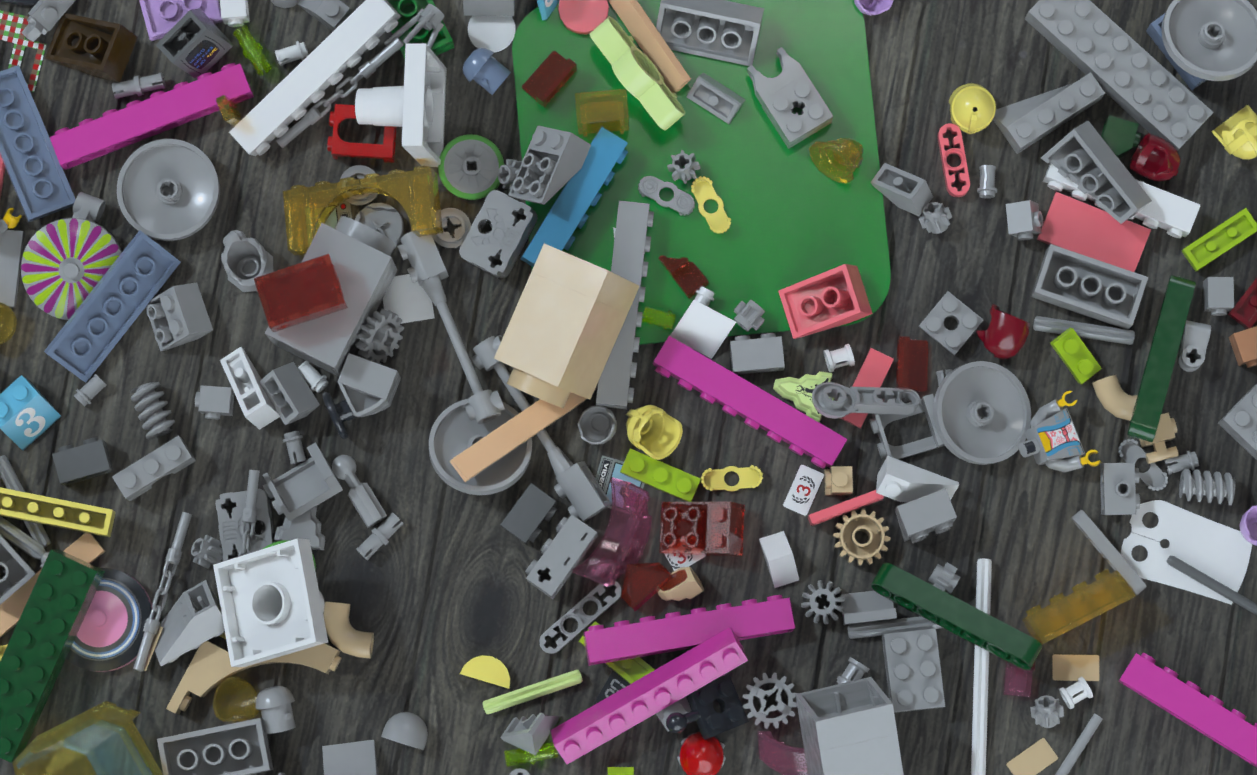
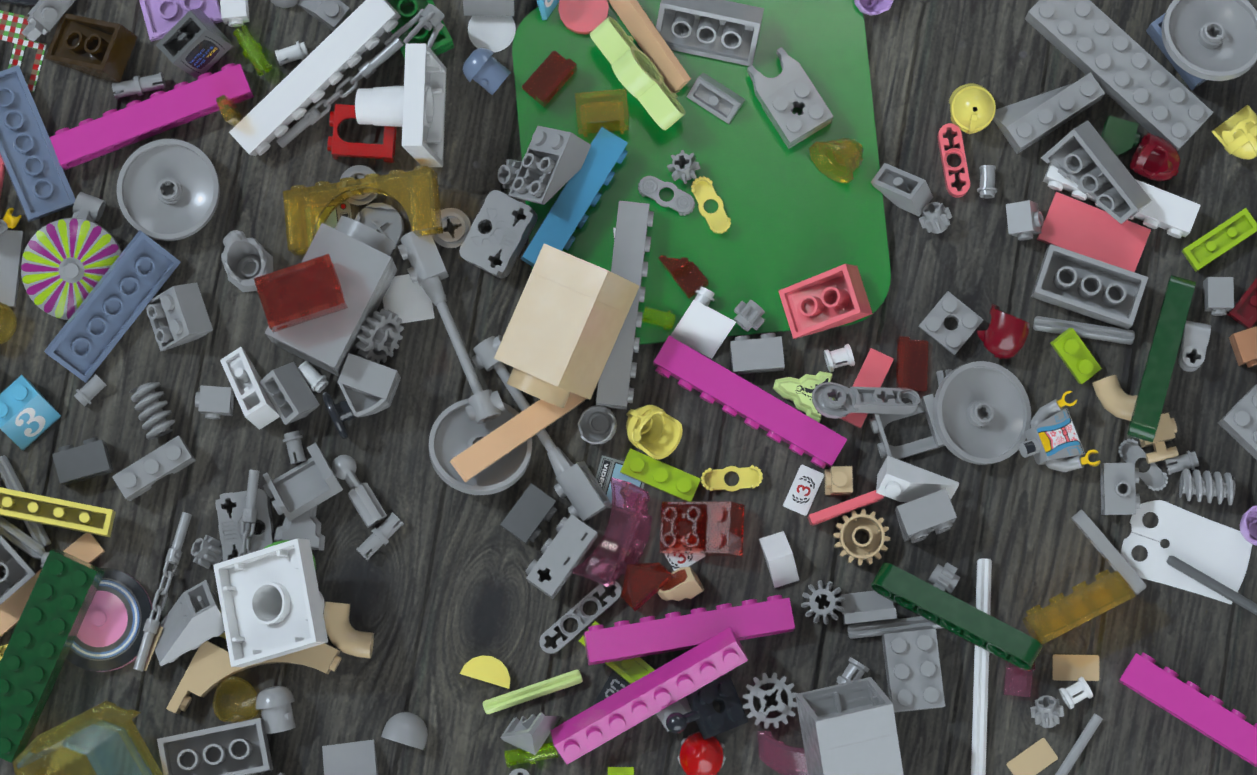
(470, 150): light grey wheel -> none

